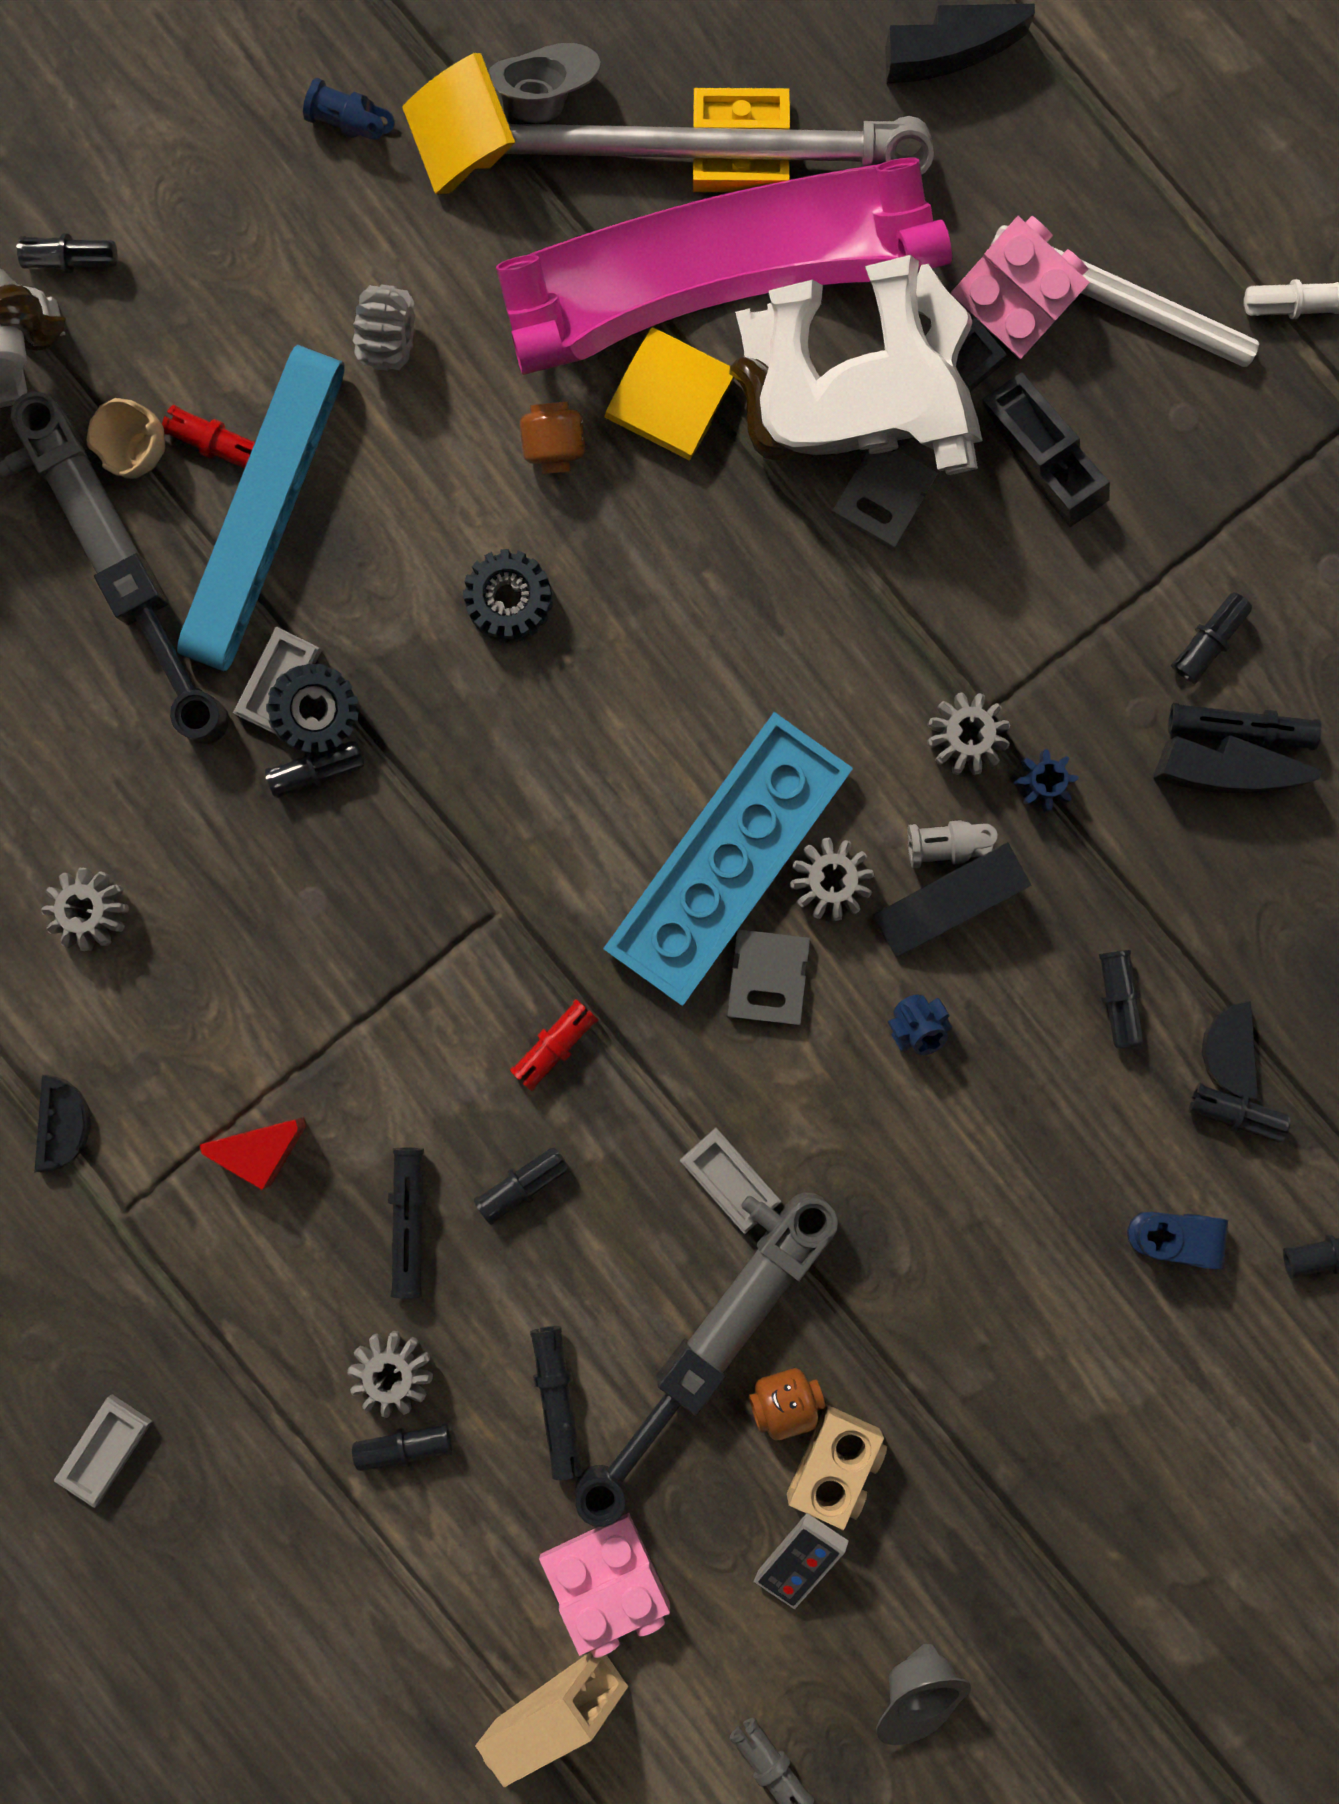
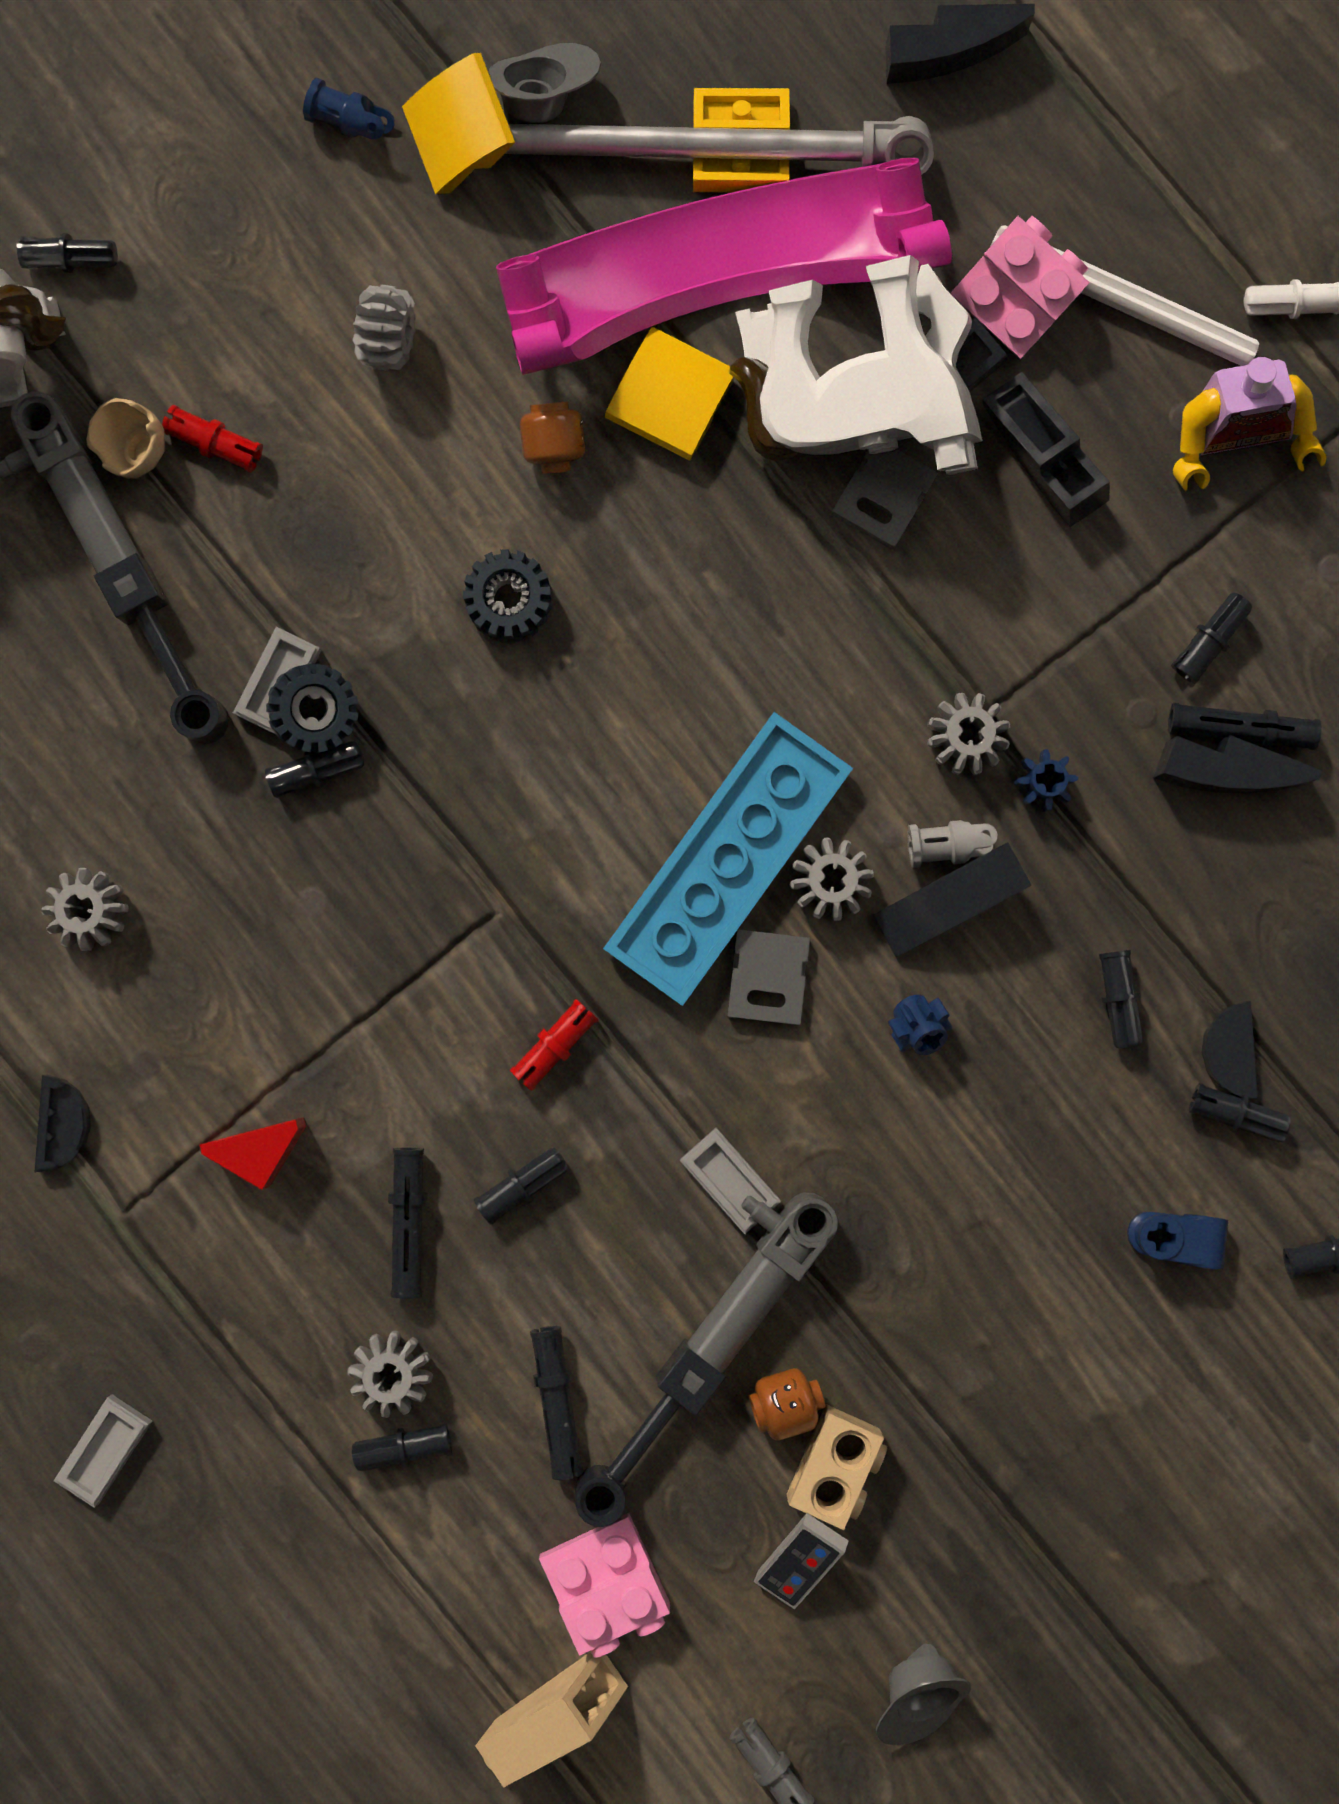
(261, 508): dark azure beam -> none
(1247, 409): none -> torso

